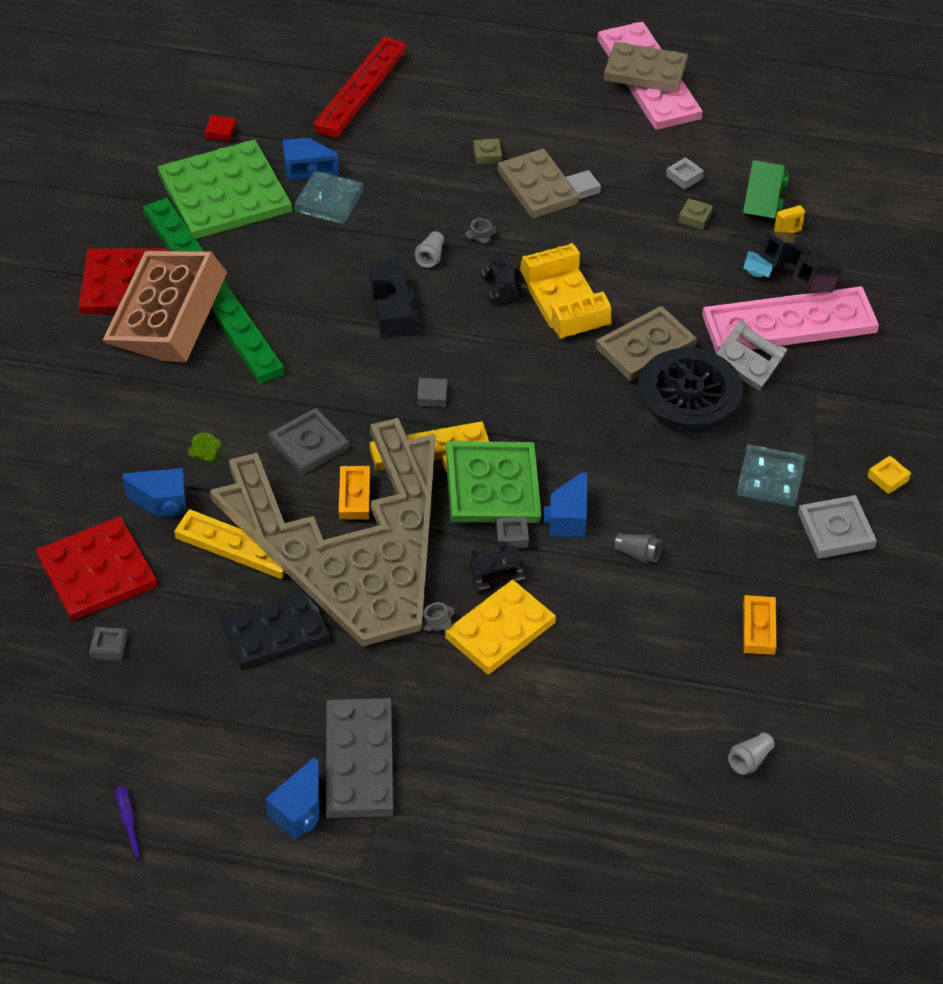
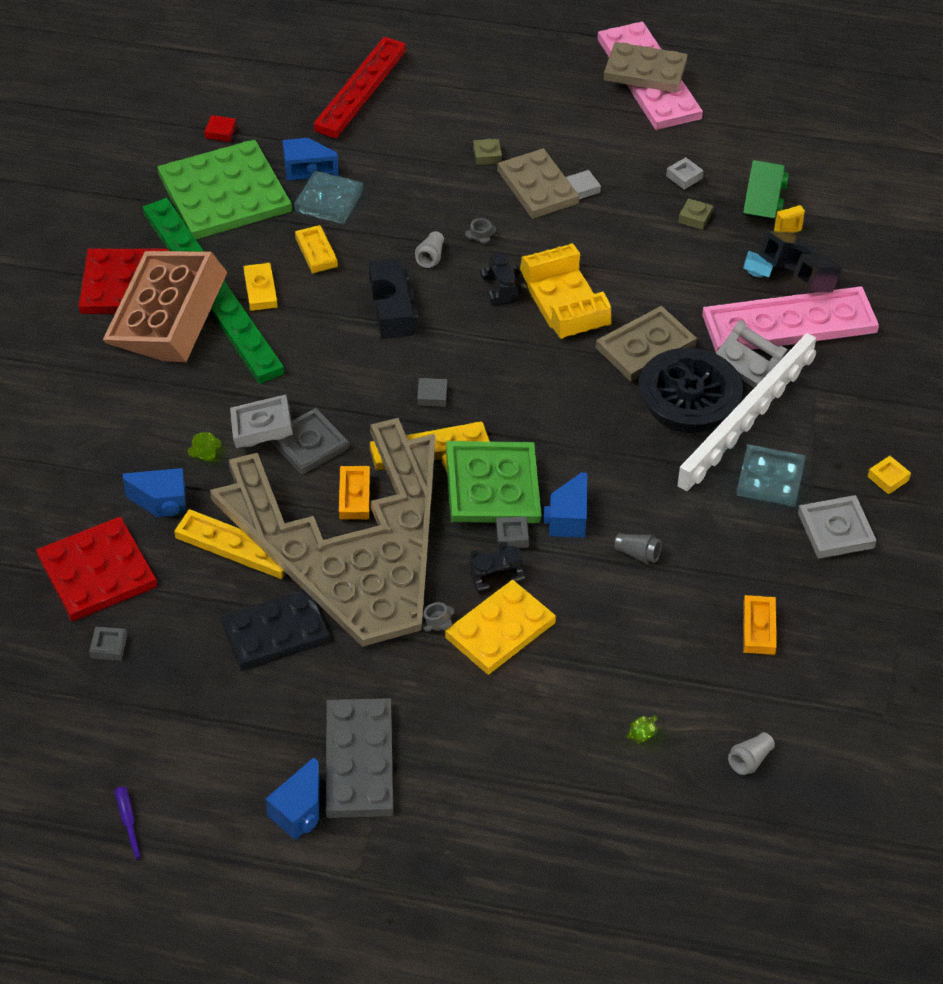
(260, 286): none -> yellow plate
(261, 421): none -> light grey plate
(316, 249): none -> yellow plate
(643, 729): none -> clear neon green plate
(743, 416): none -> white plate

